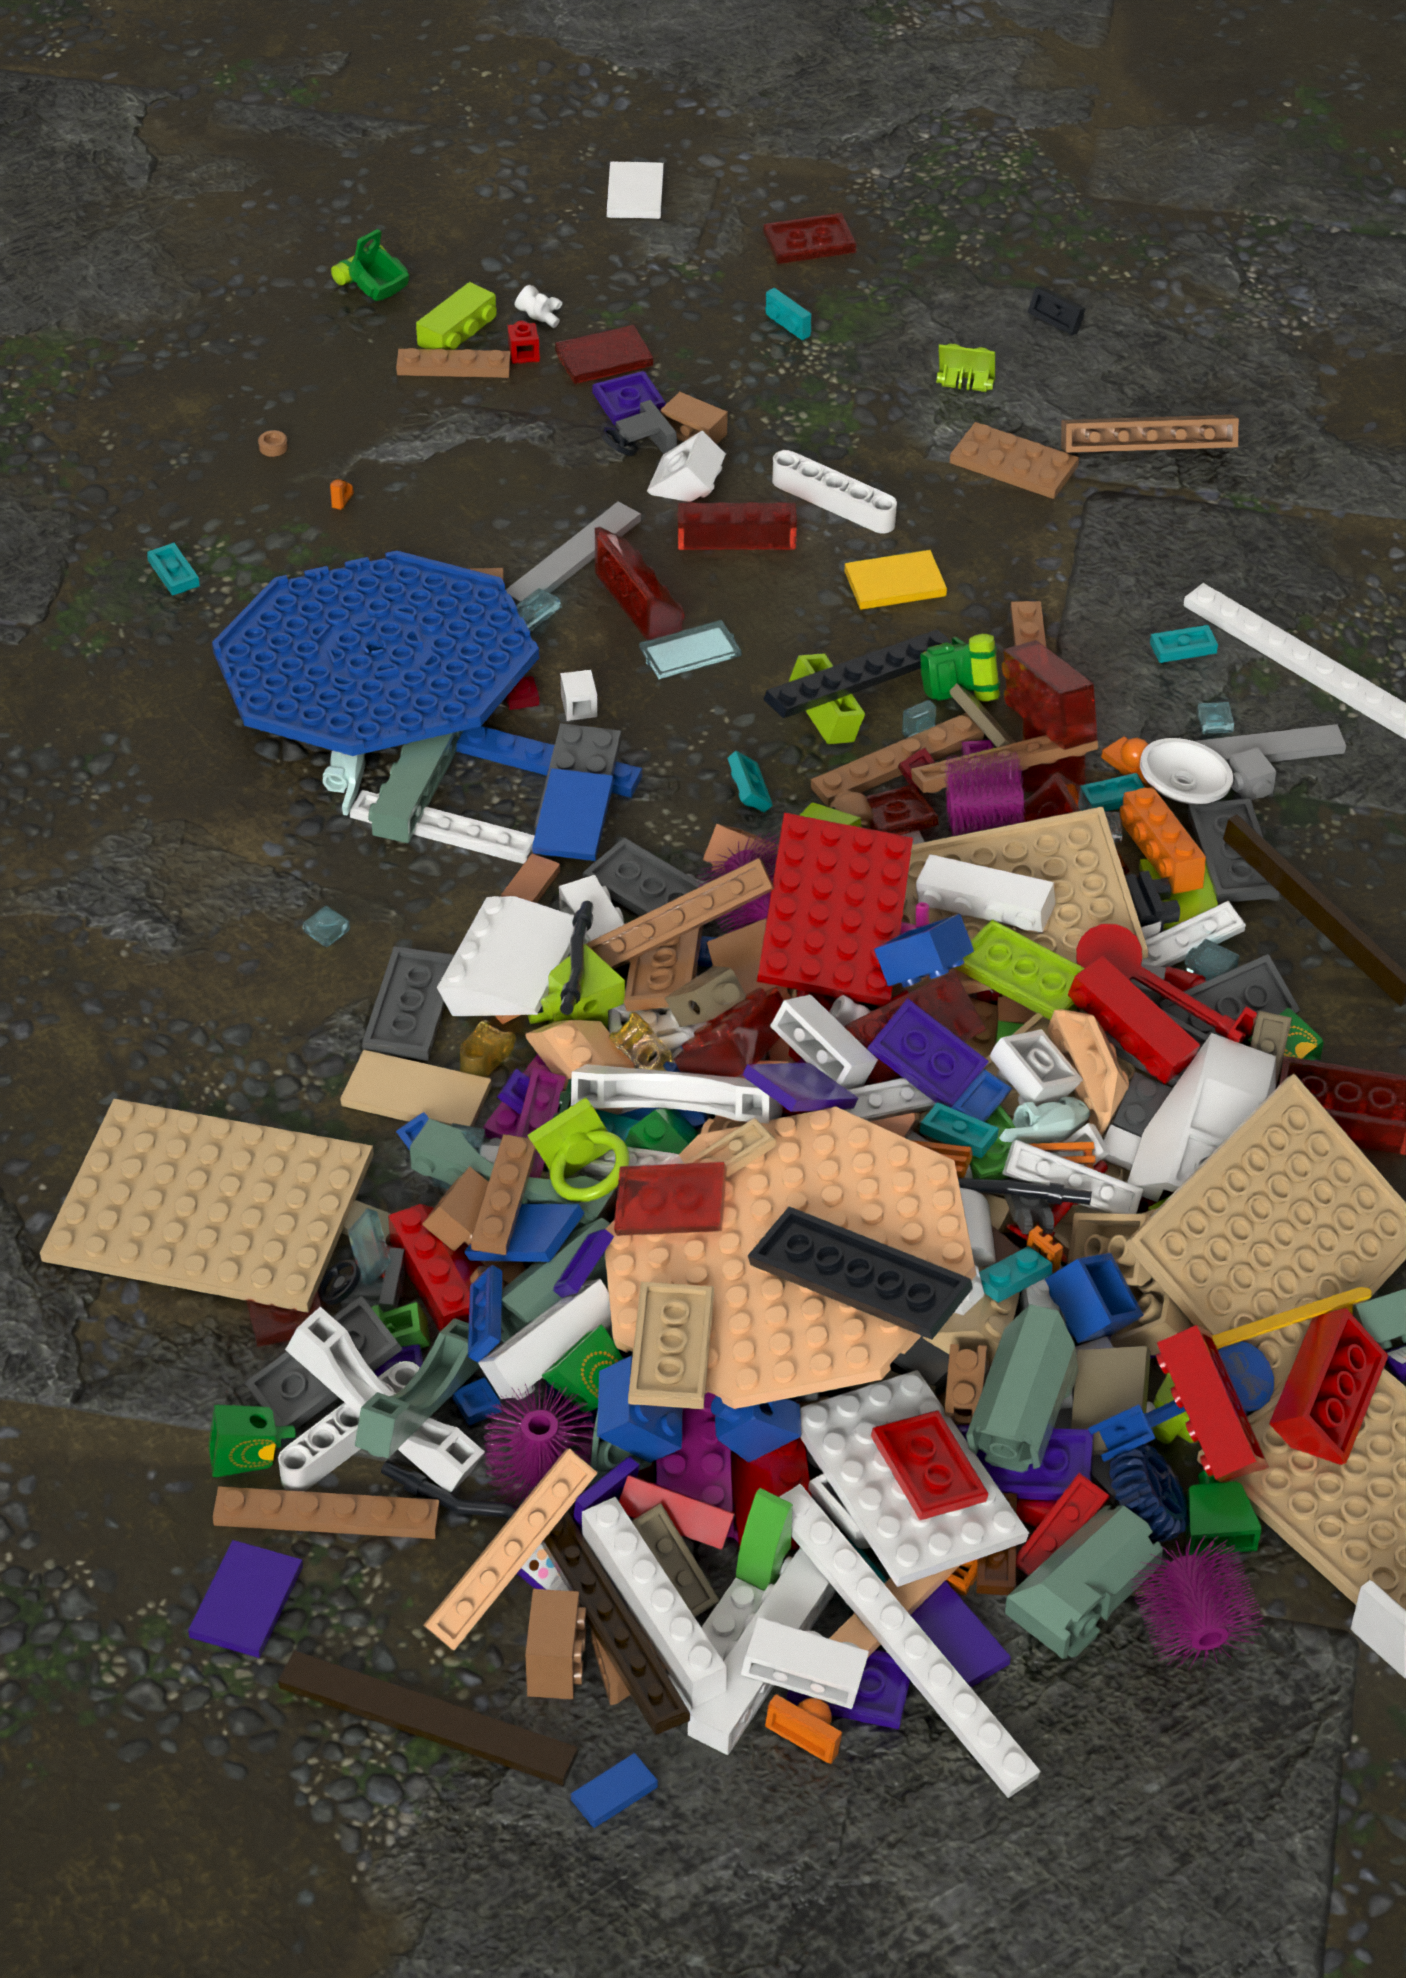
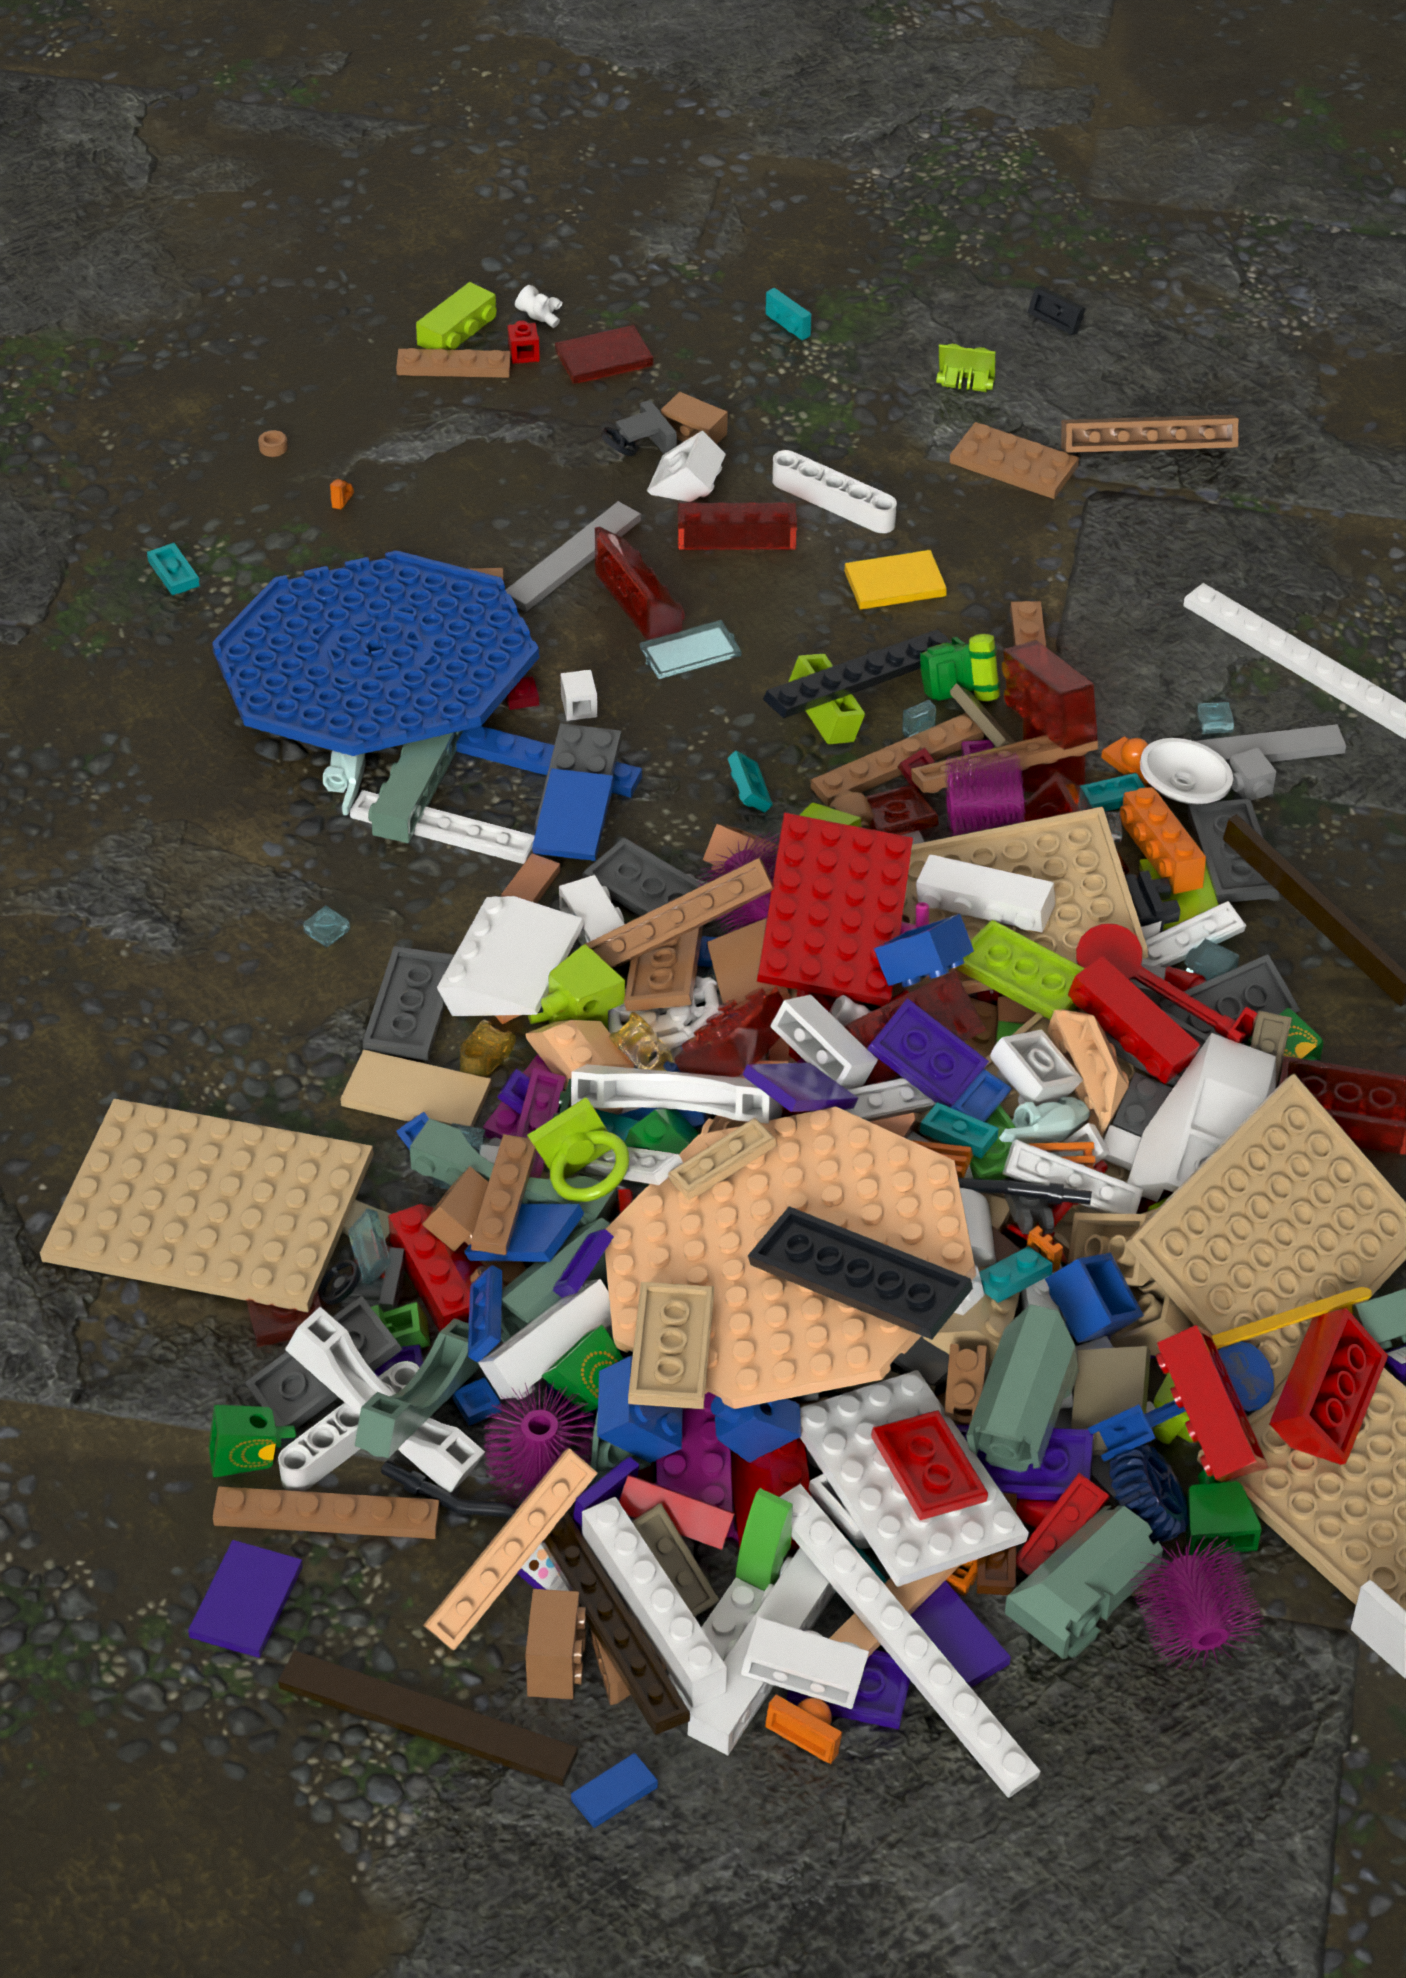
(372, 269): green piece -> none
(538, 607): clear light blue plate -> none
(572, 989): black bar -> none
(624, 394): dark purple tile -> none
(635, 190): white tile -> none
(670, 1198): clear red tile -> none
(712, 991): dark tan torso -> none
(809, 238): clear red tile -> none
(1183, 643): teal plate -> none

